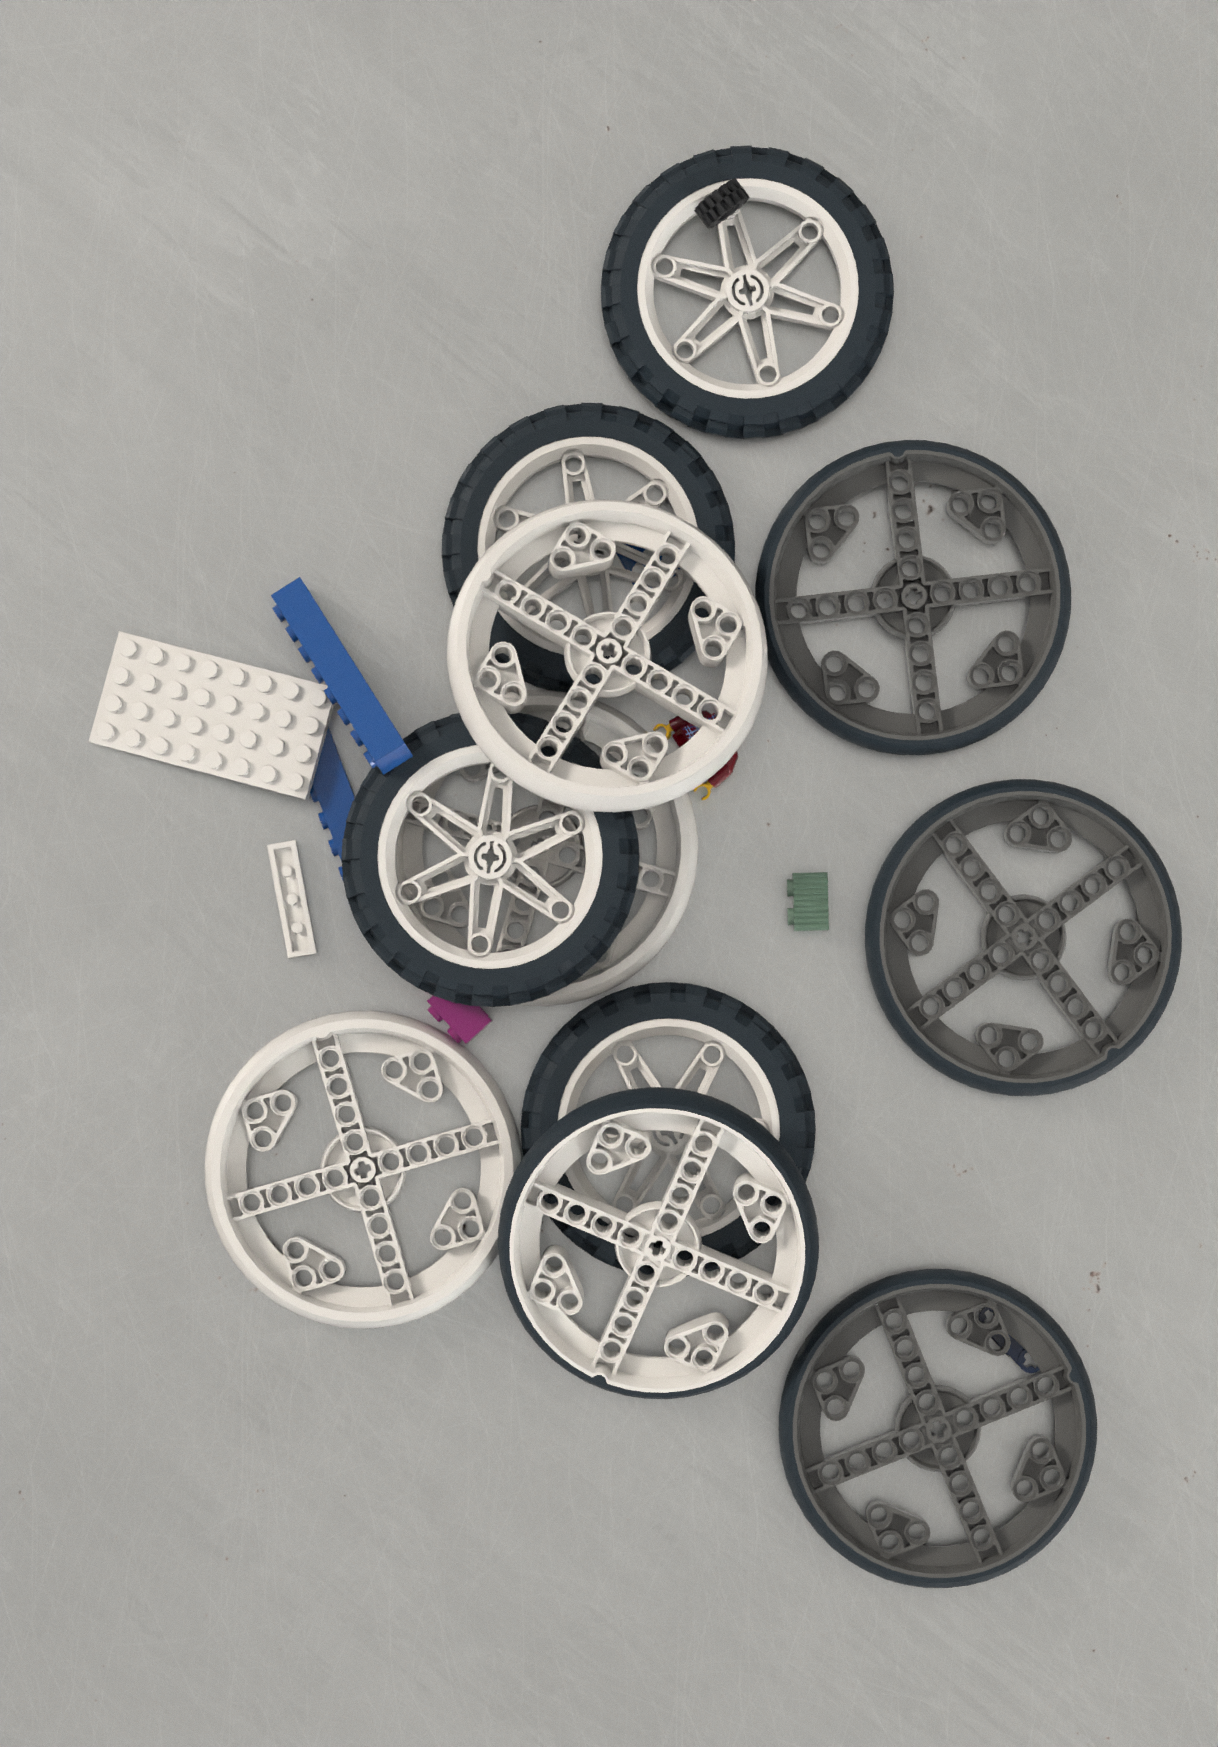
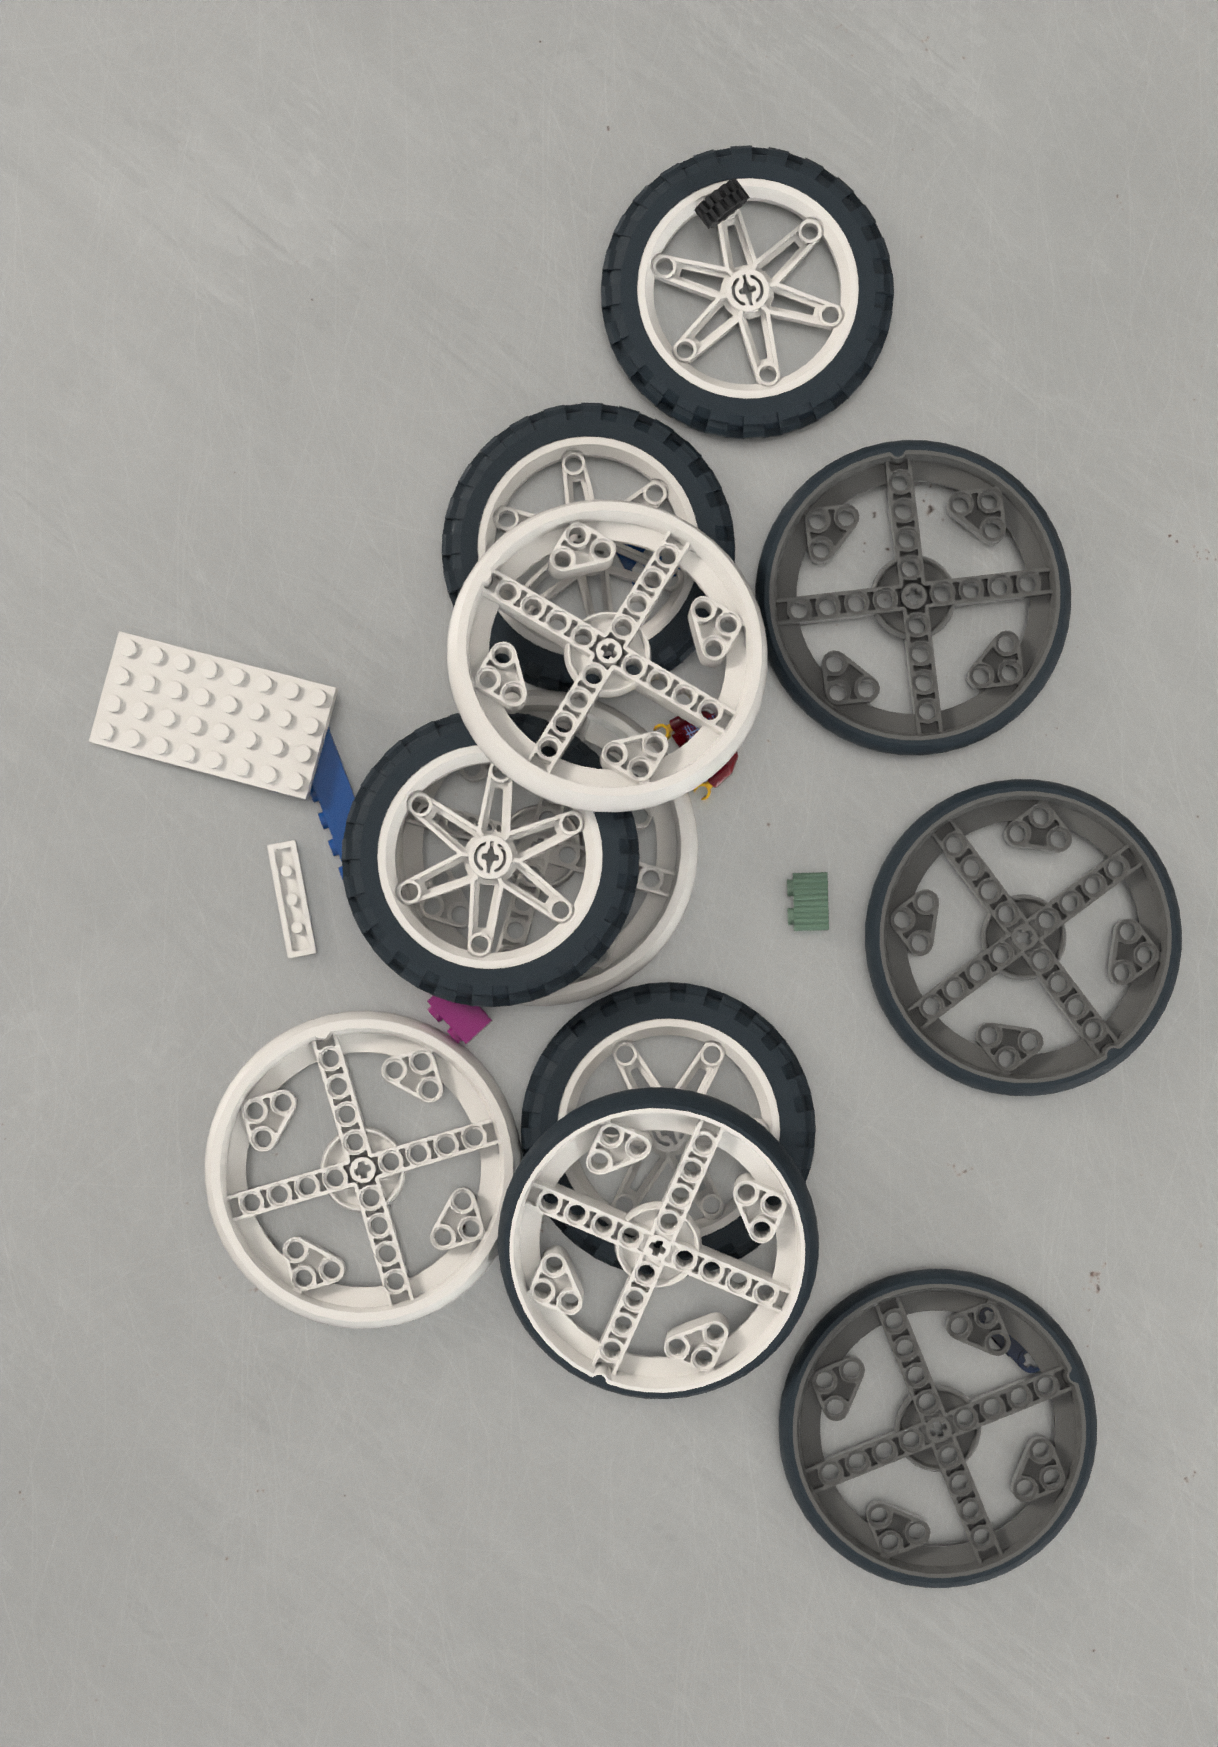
(341, 675): blue brick -> none

